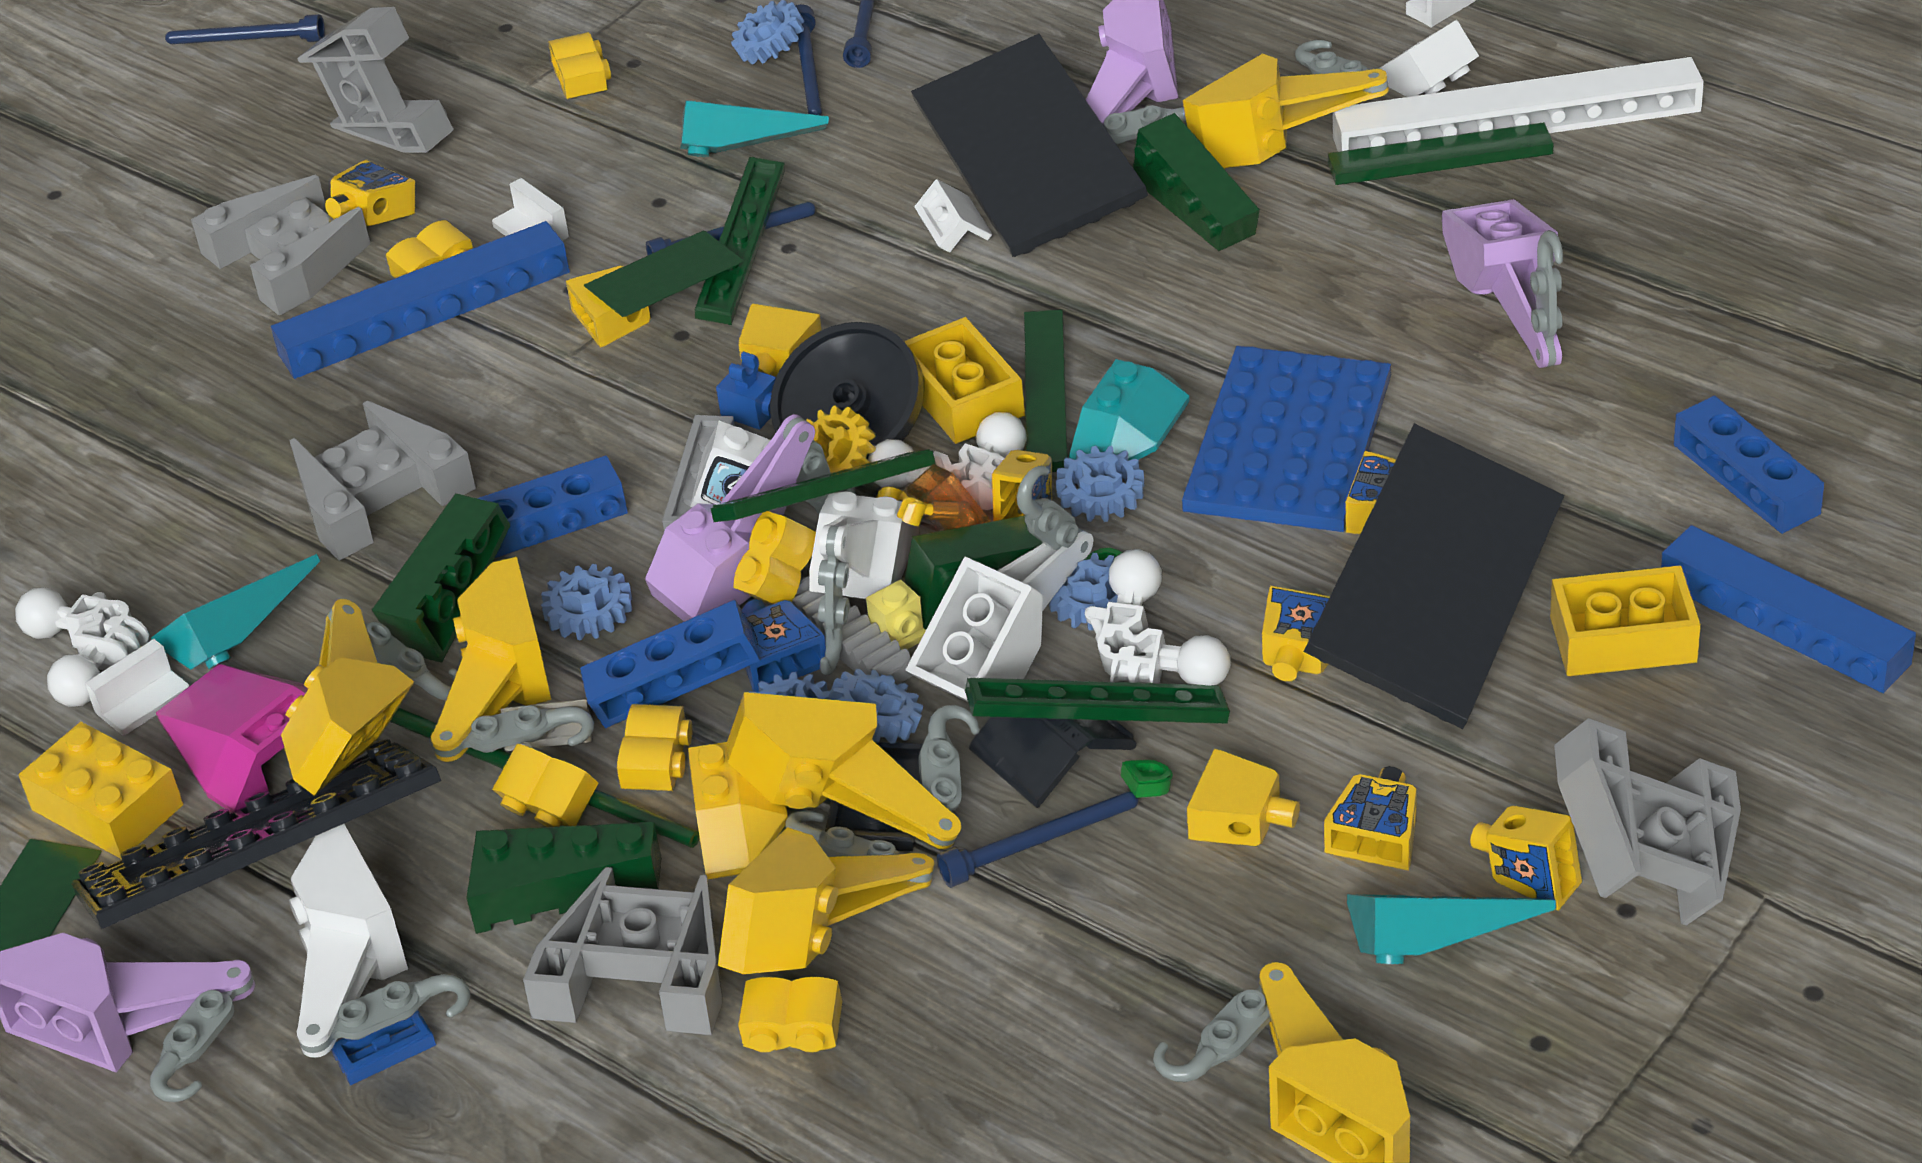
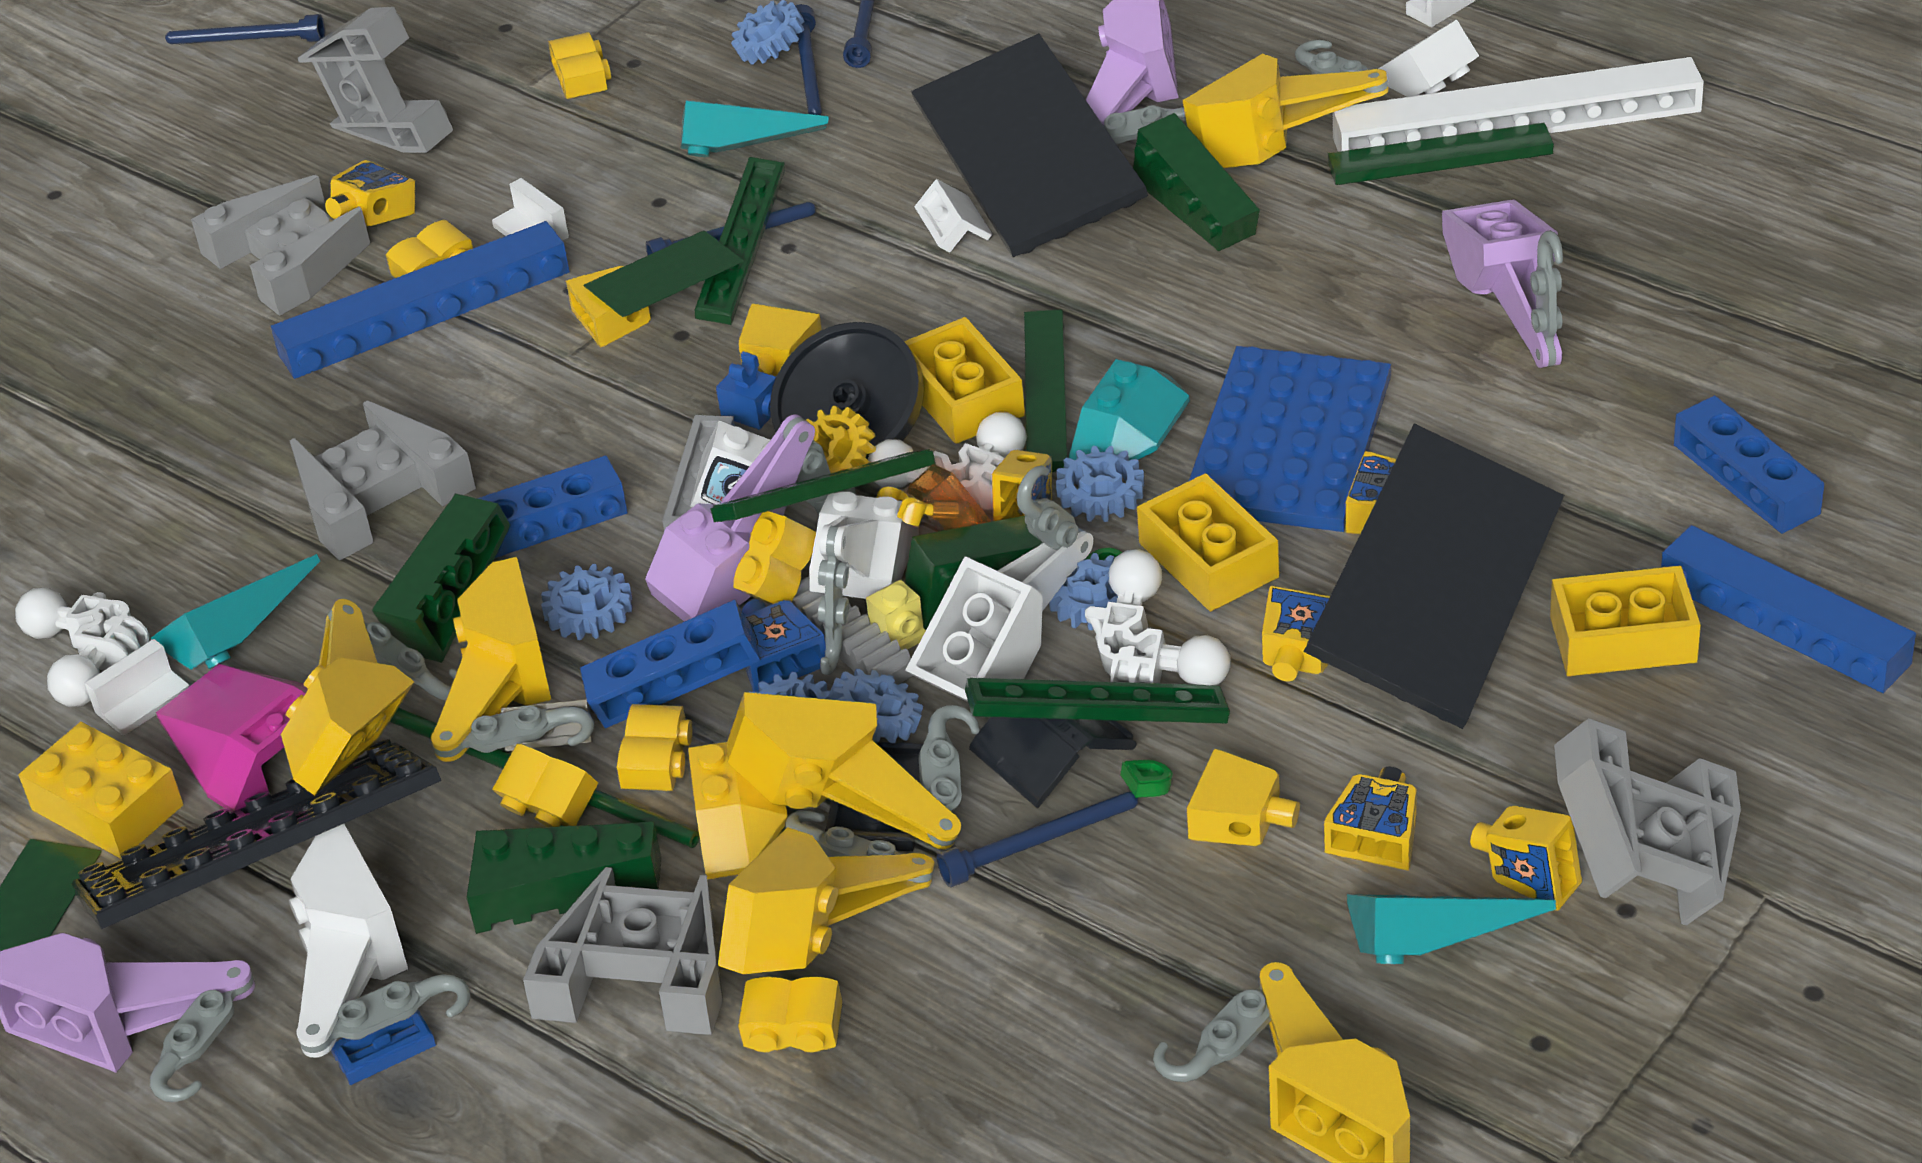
(1208, 542): none -> yellow brick

